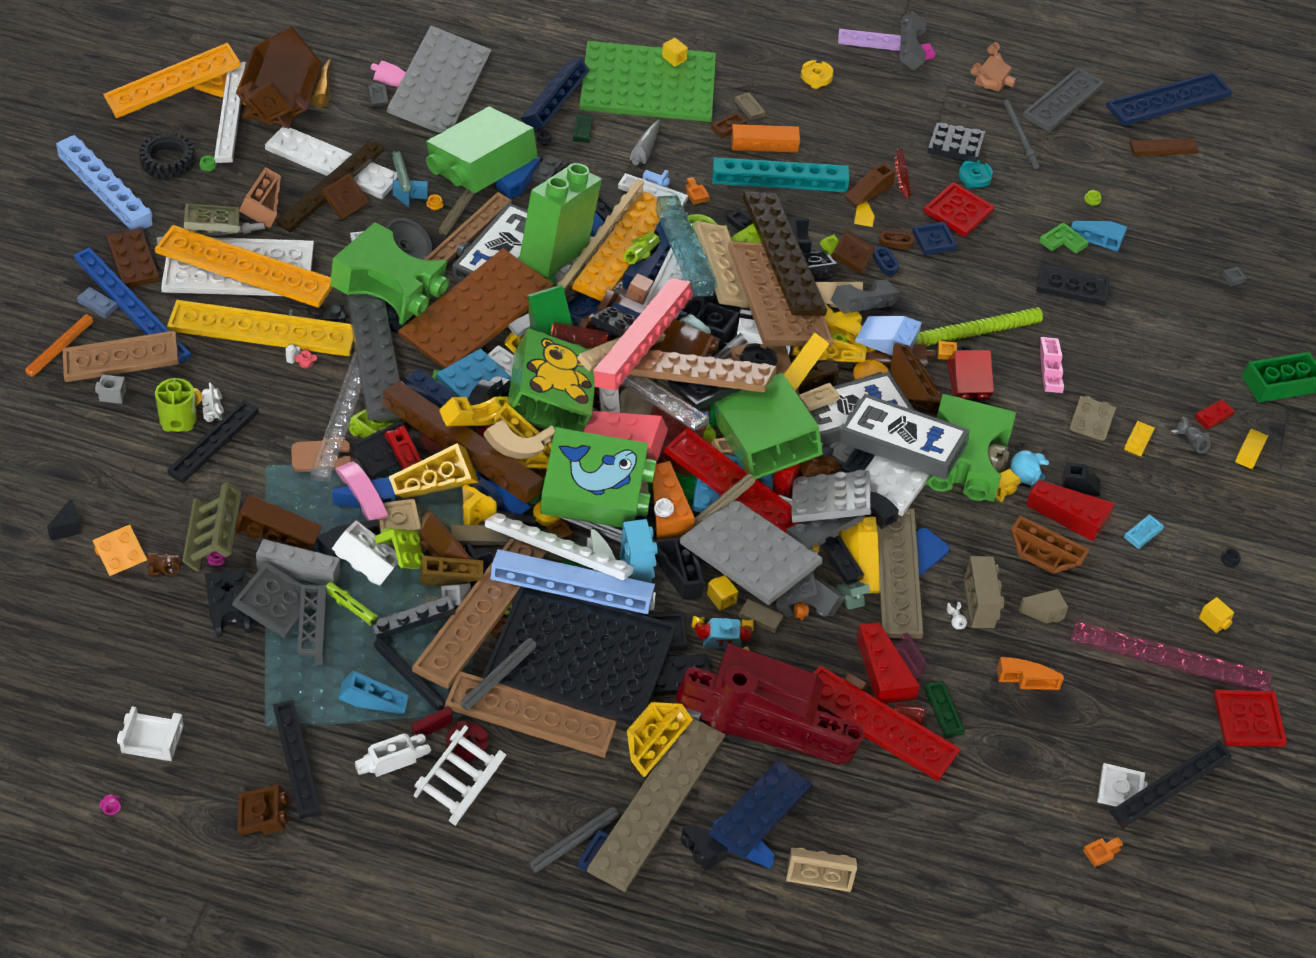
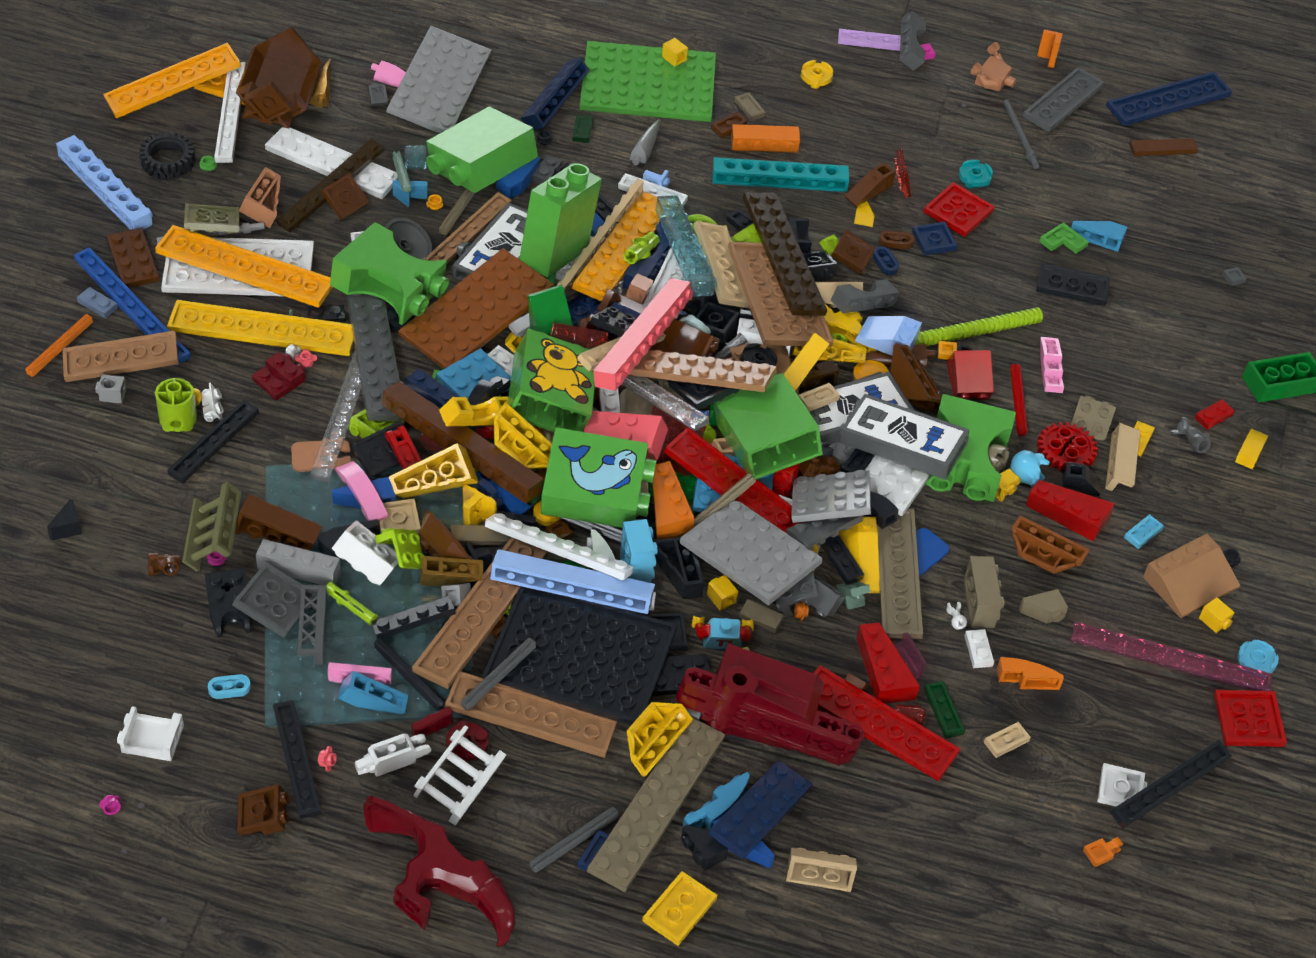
(119, 550): light orange hinge -> none
(229, 686): none -> medium azure plate
(279, 375): none -> dark red plate
(327, 758): none -> coral plate
(338, 672): none -> bright pink plate
(415, 157): none -> clear light blue piece
(440, 869): none -> dark red animal
(514, 446): tan arch -> none
(664, 507): white plate -> none
(679, 908): none -> yellow plate
(696, 192): orange plate -> none
(722, 801): none -> dark azure slope
(956, 142): plate -> none
(979, 648): none -> white plate
(1007, 739): none -> tan plate
(1018, 397): none -> red axle
(1049, 46): none -> orange panel
(1057, 438): none -> red gear
(1092, 198): lime plate -> none
(1122, 457): none -> tan panel
(1192, 575): none -> medium nougat slope
(1258, 656): none -> medium azure tile

